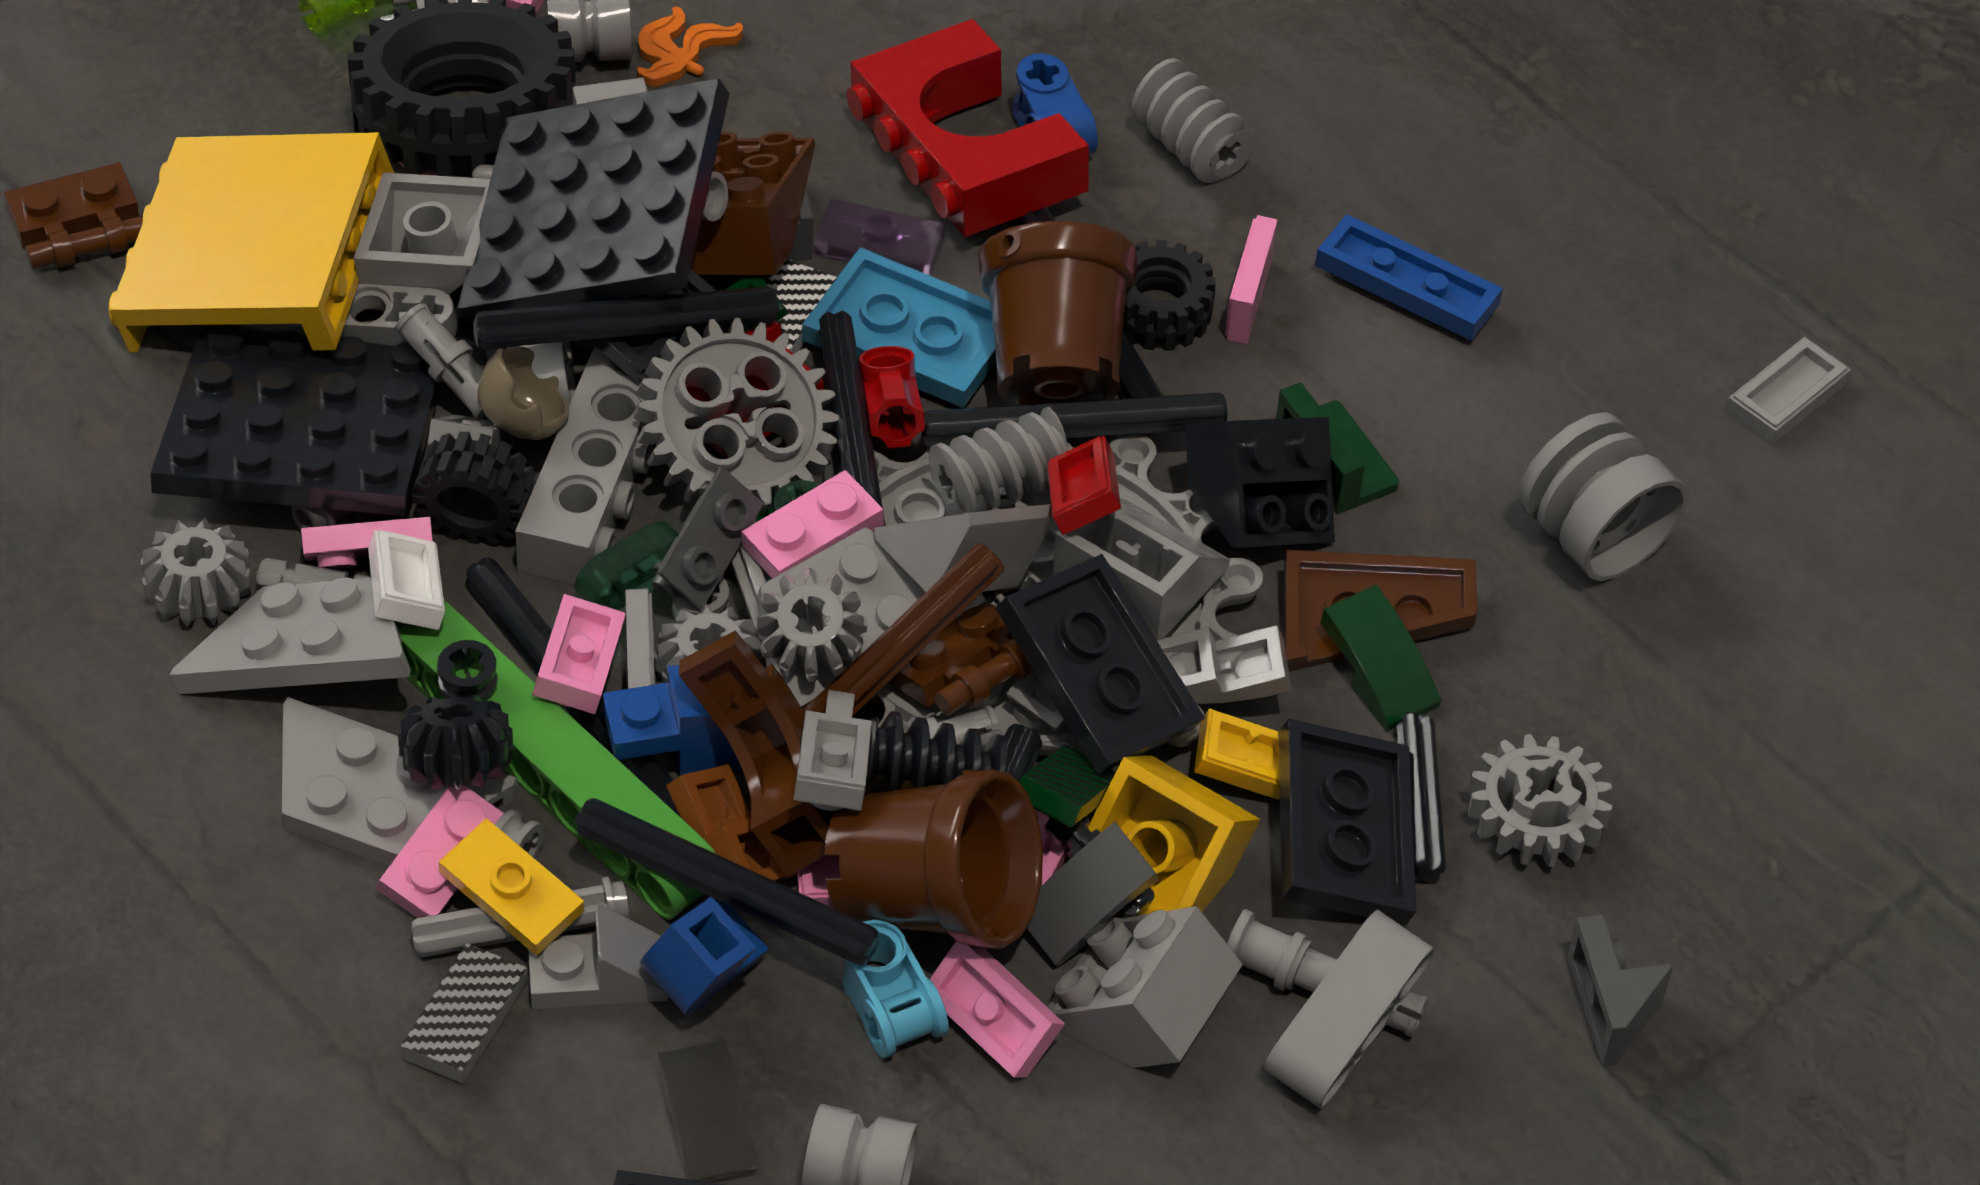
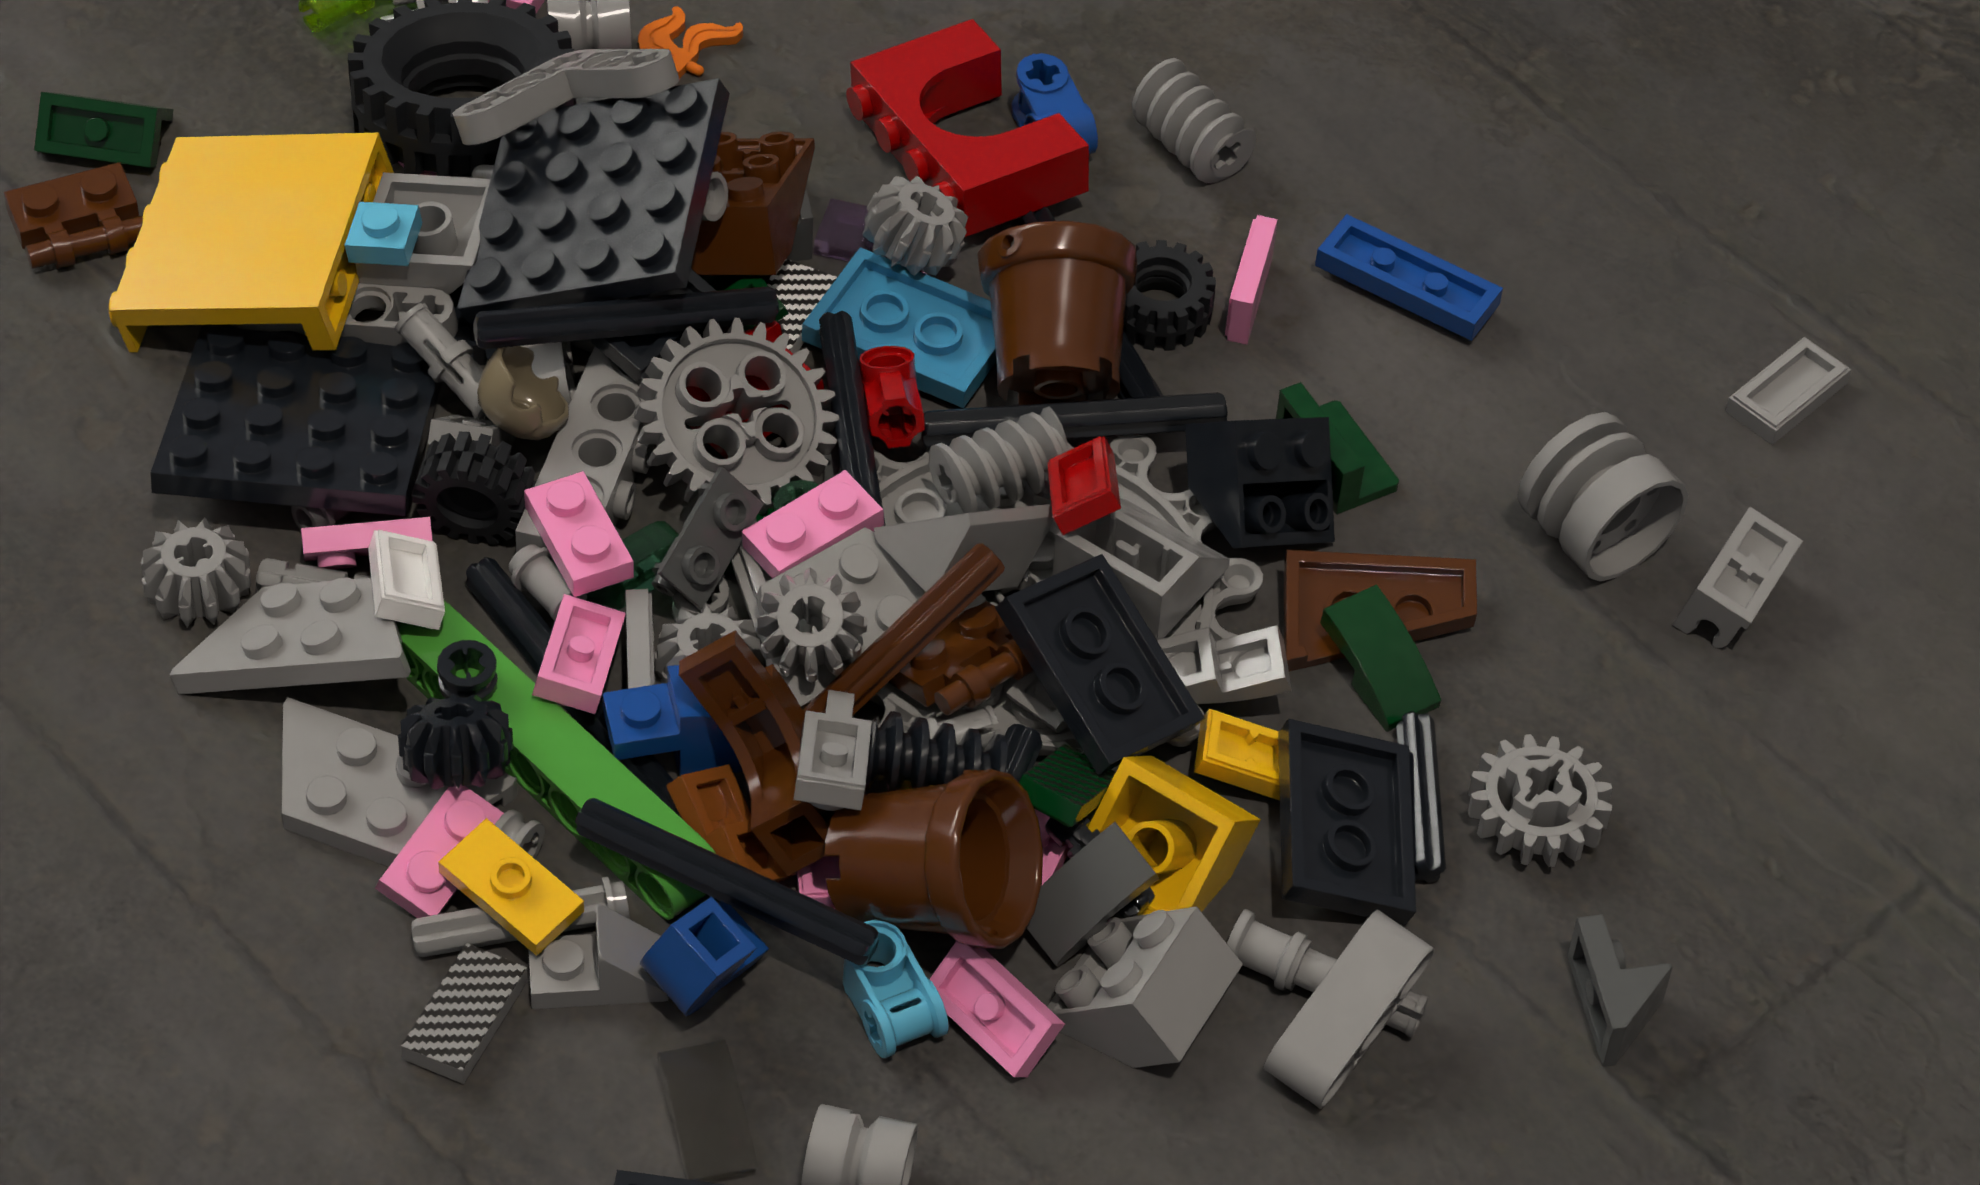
(99, 129): none -> dark green panel
(383, 233): none -> medium azure plate
(538, 574): none -> light grey pin
(565, 77): none -> light grey beam
(579, 534): none -> bright pink plate
(915, 225): none -> light grey gear
(1740, 577): none -> light grey hinge

